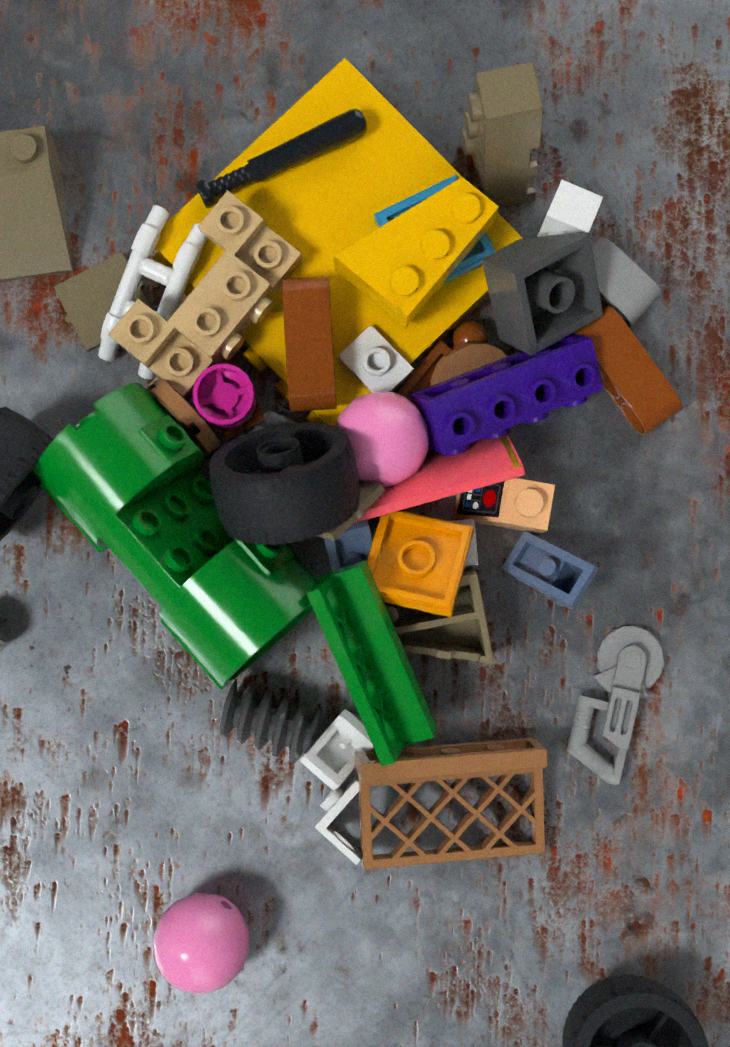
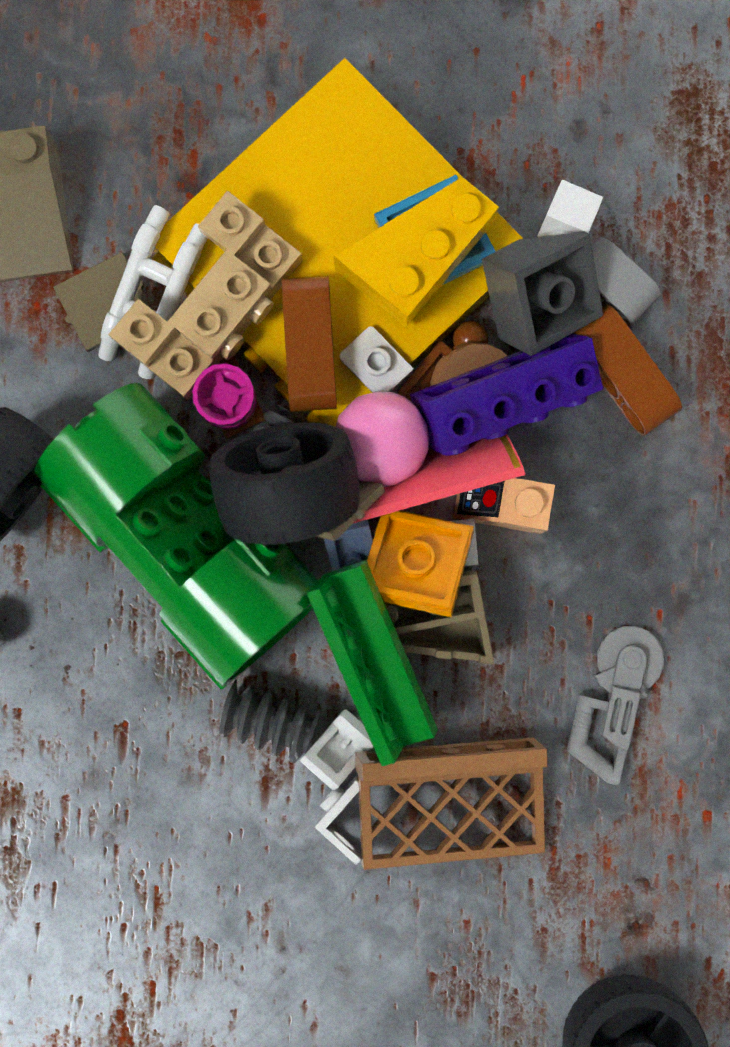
(184, 415): medium nougat tile -> none
(201, 943): bright pink piece -> none
(295, 151): black piece -> none
(501, 131): dark tan wedge -> none
(550, 570): sand blue slope -> none

